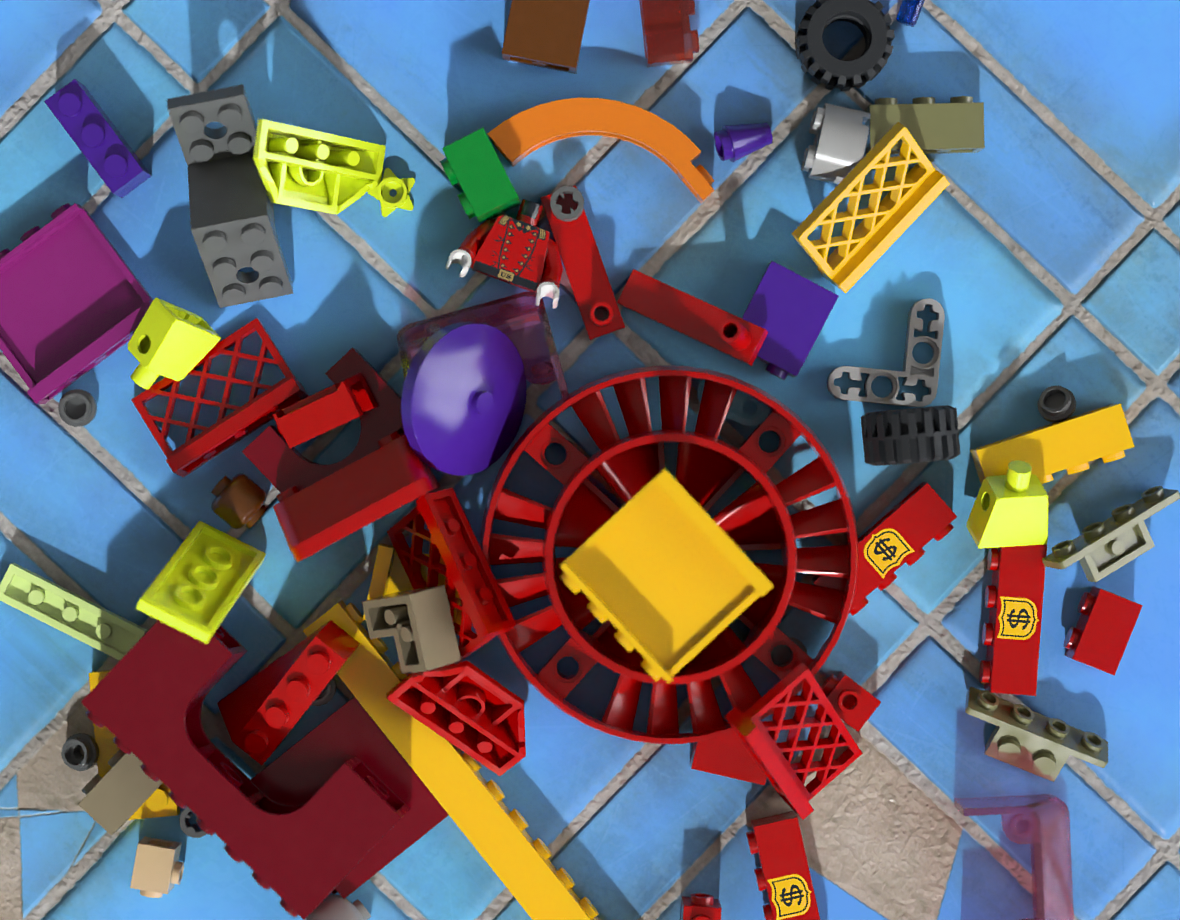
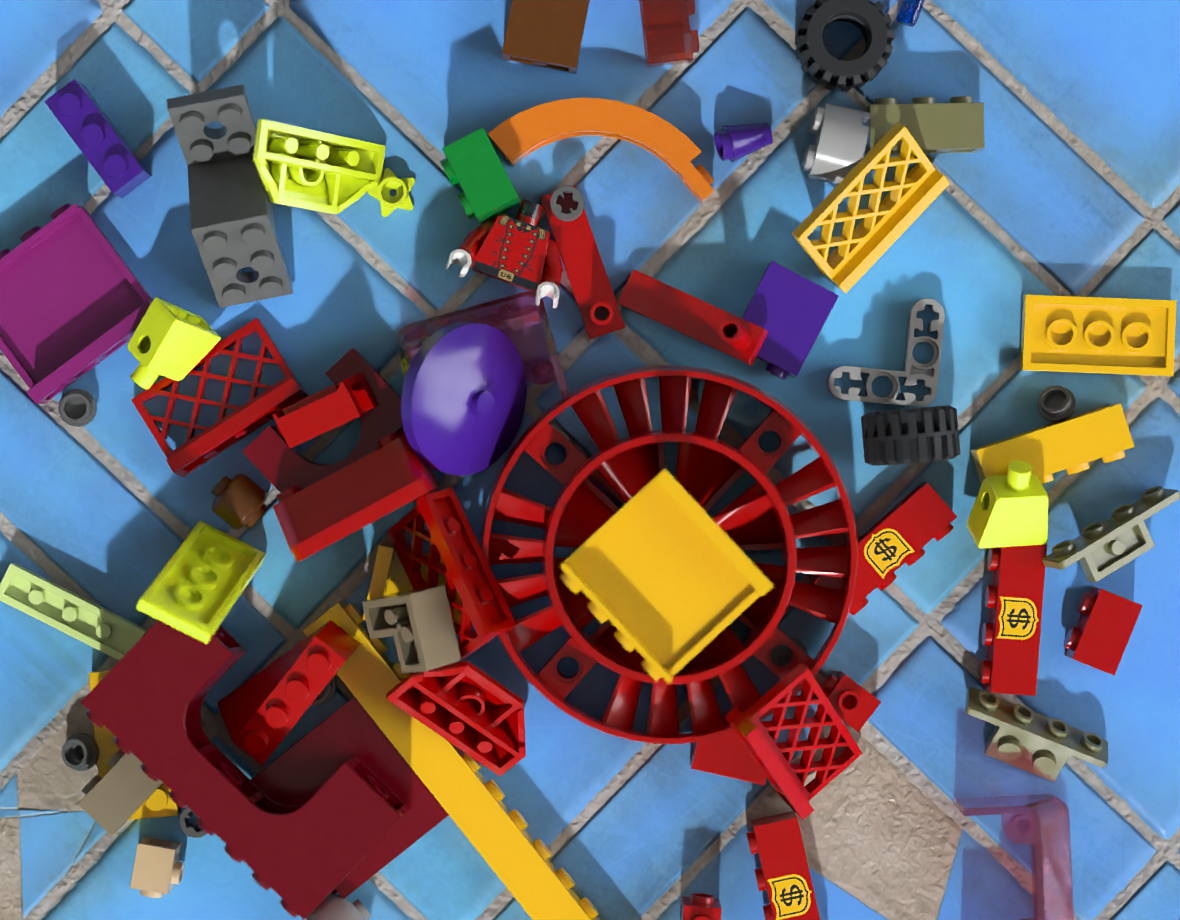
(1098, 335): none -> yellow plate

